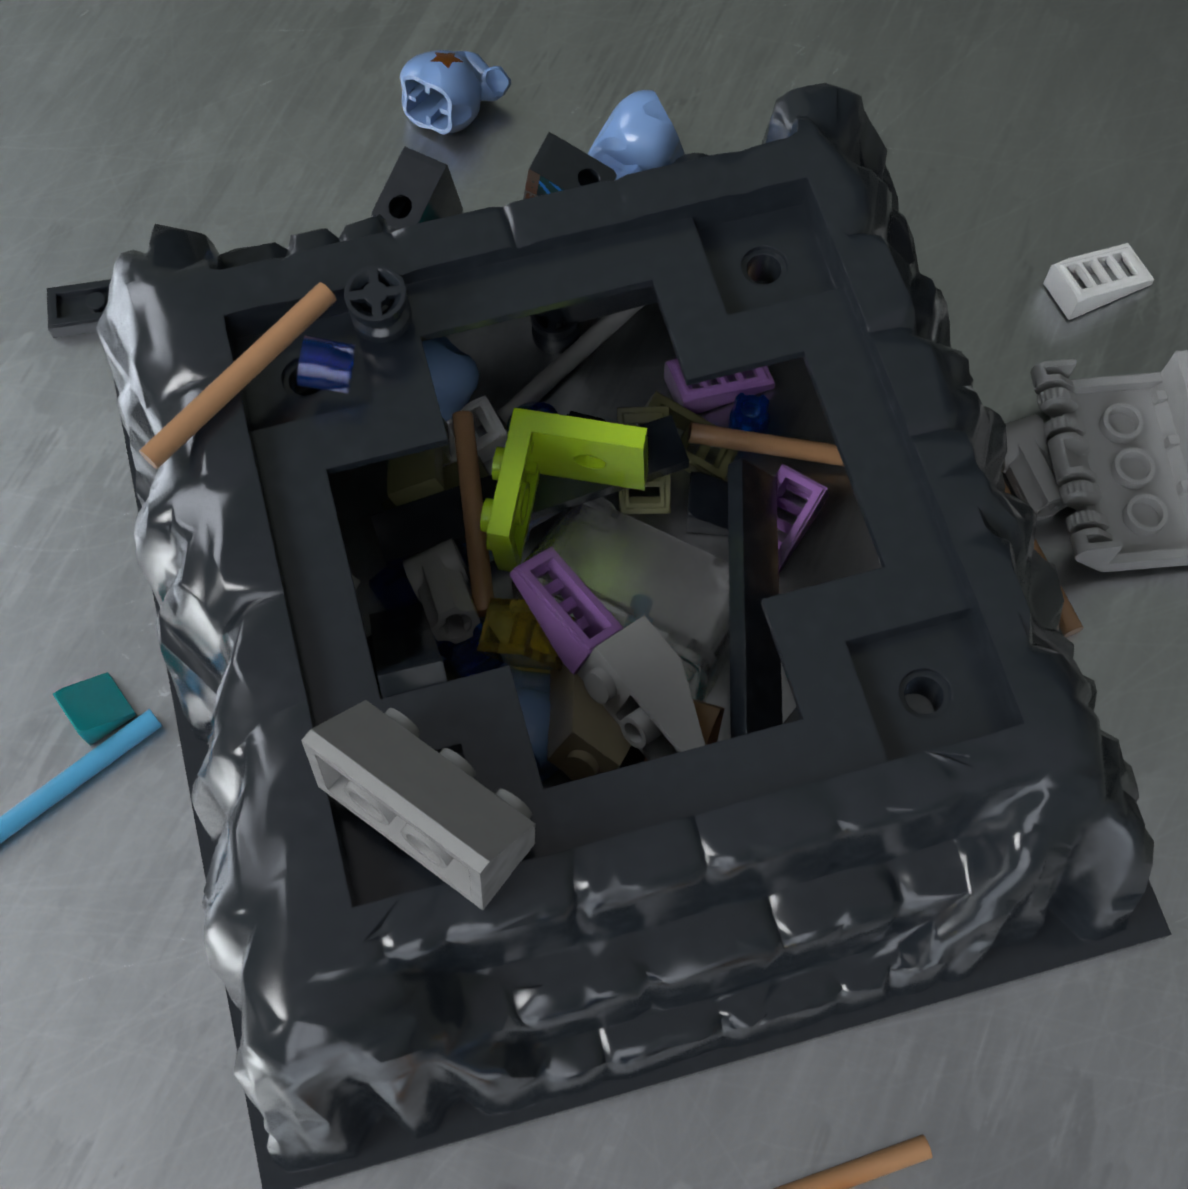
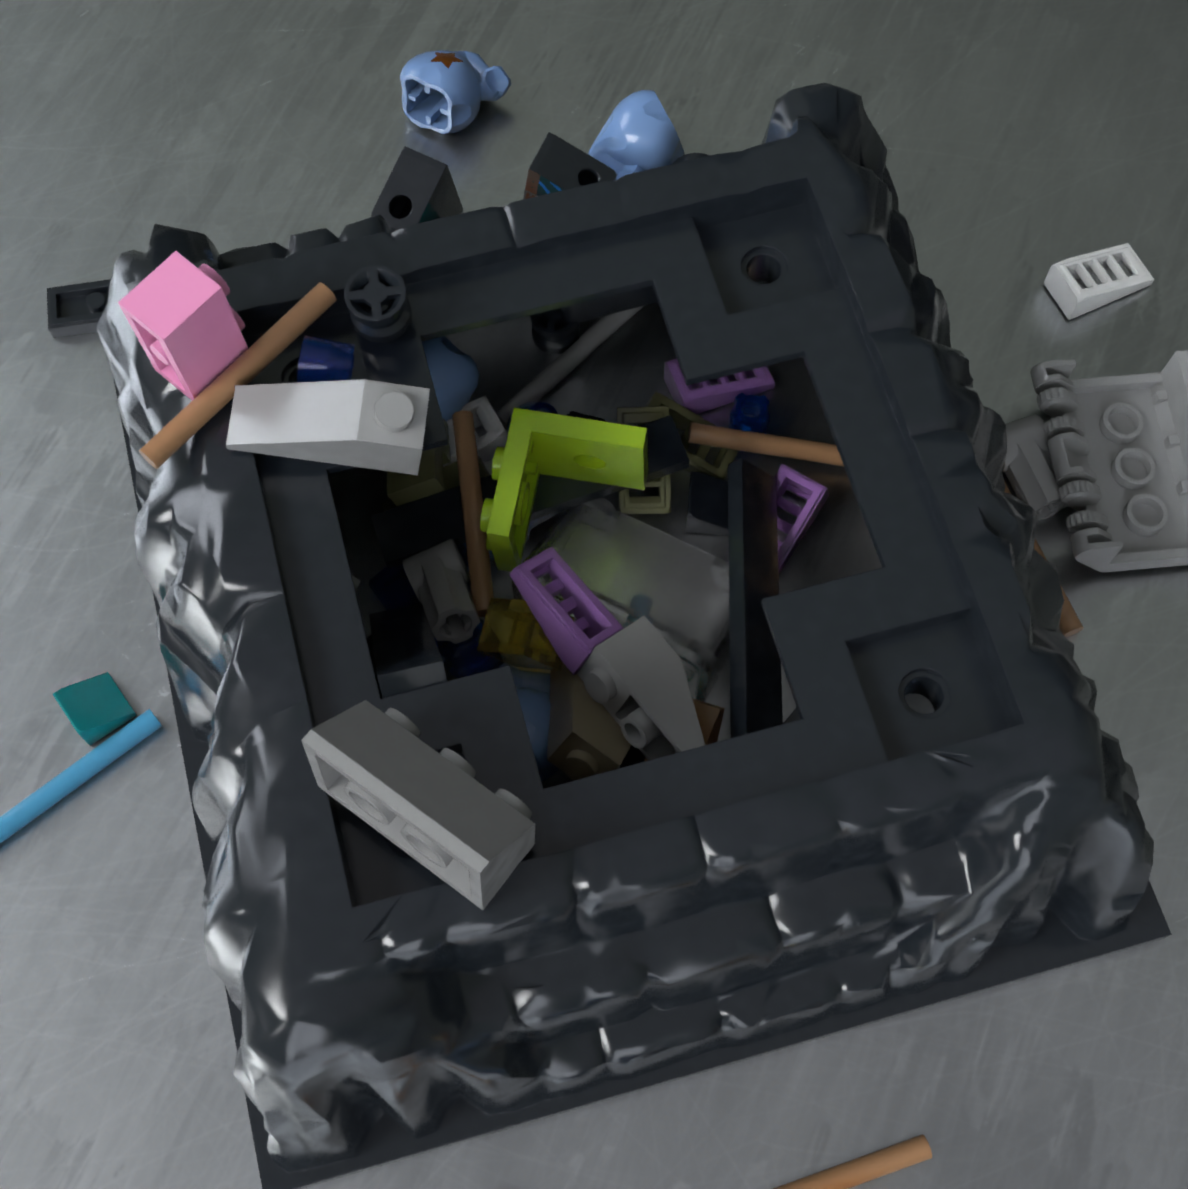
(185, 323): none -> bright pink brick
(332, 422): none -> light grey slope

